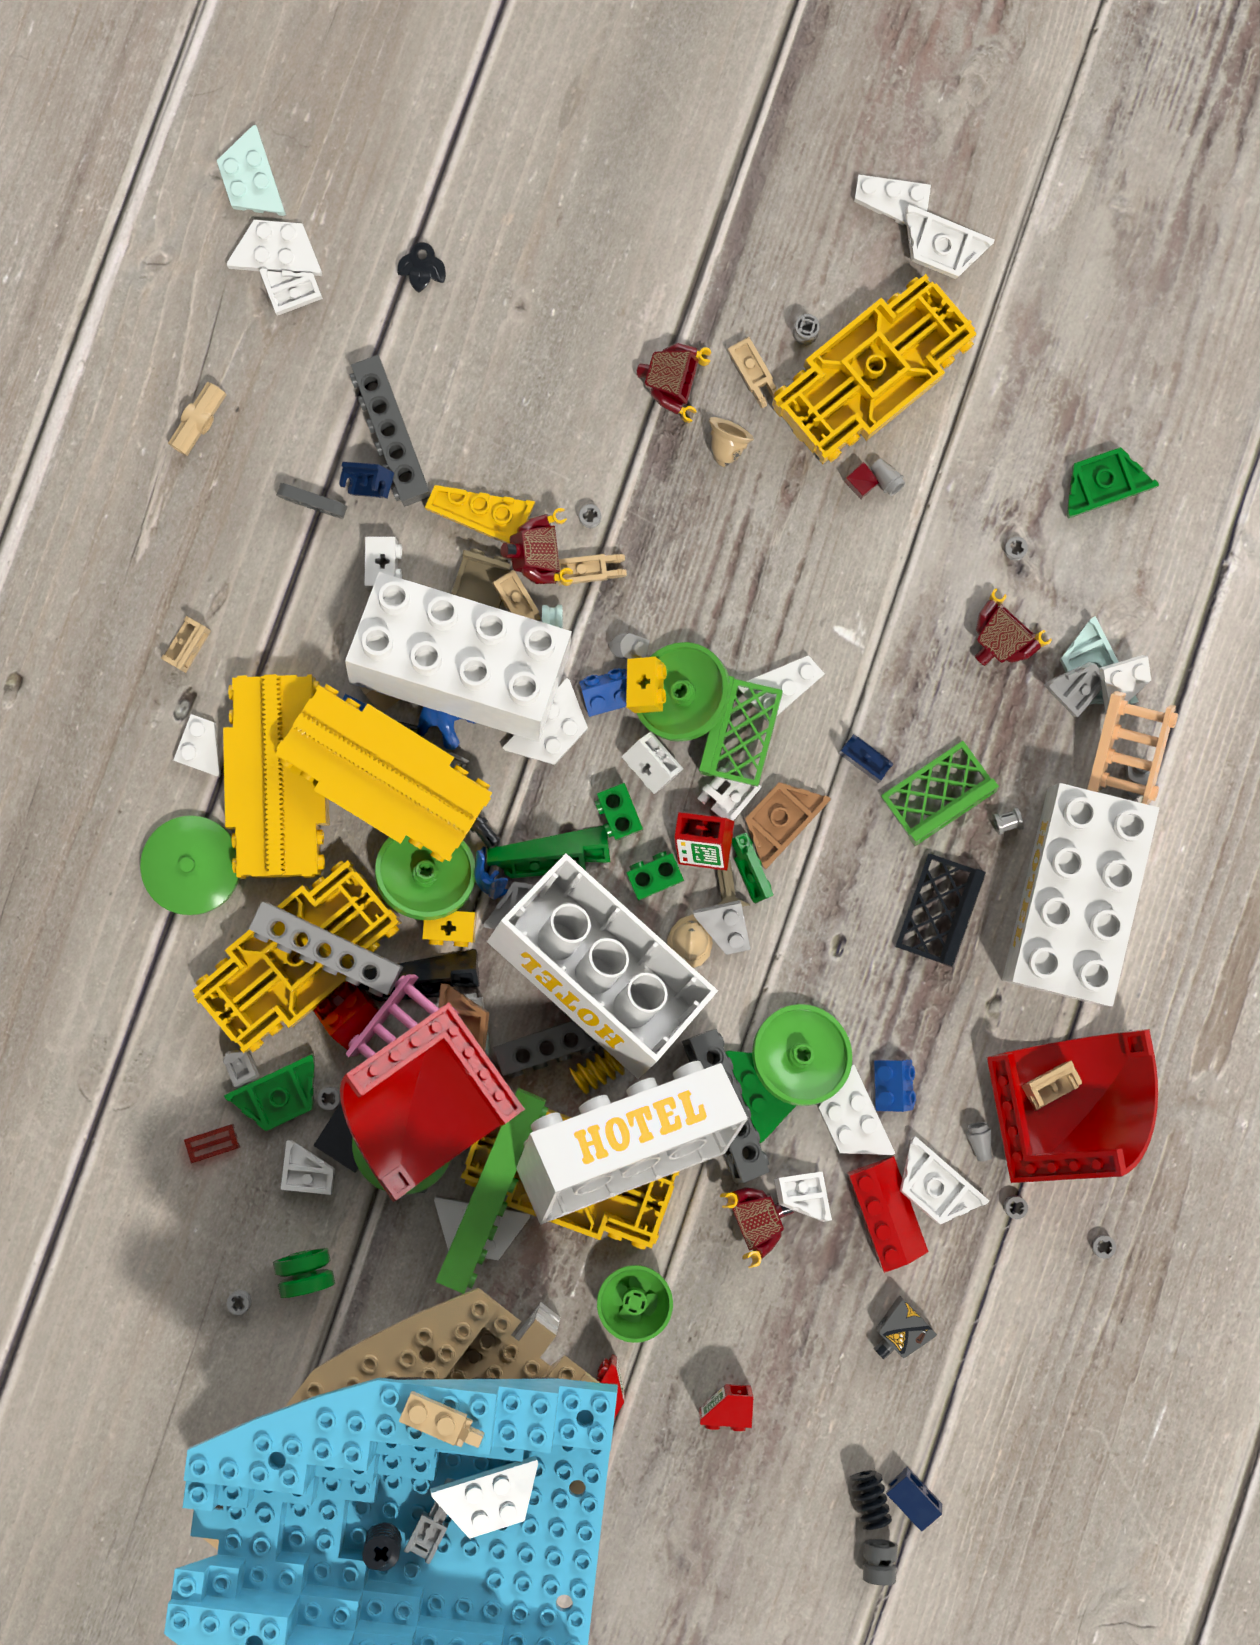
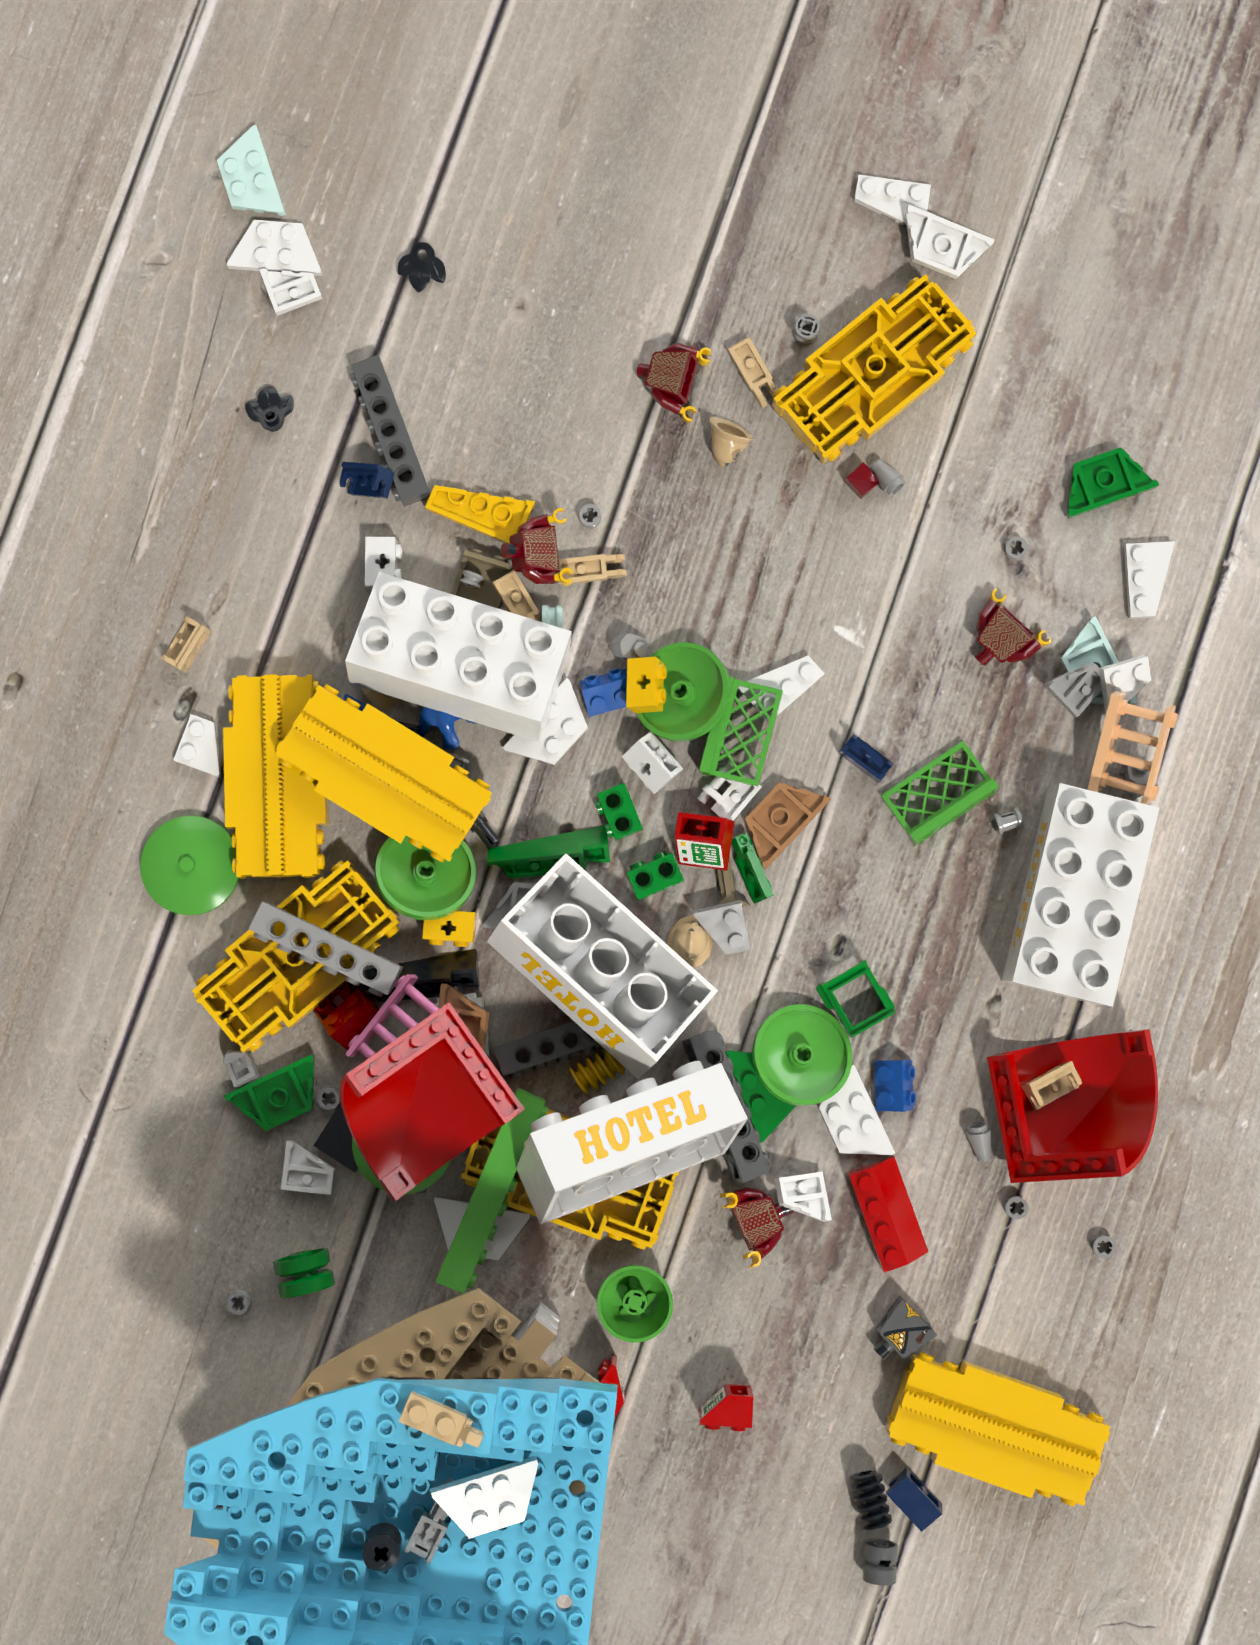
(197, 418): tan piece -> none
(232, 1136): clear red tile -> none
(268, 406): none -> black plate
(311, 500): dark grey beam -> none
(471, 579): none -> light grey bush
(493, 887): blue animal -> none
(826, 993): none -> green piece
(936, 1185): white wing -> none
(962, 915): black fence -> none
(997, 1429): none -> yellow piece
(1145, 576): none -> white wing

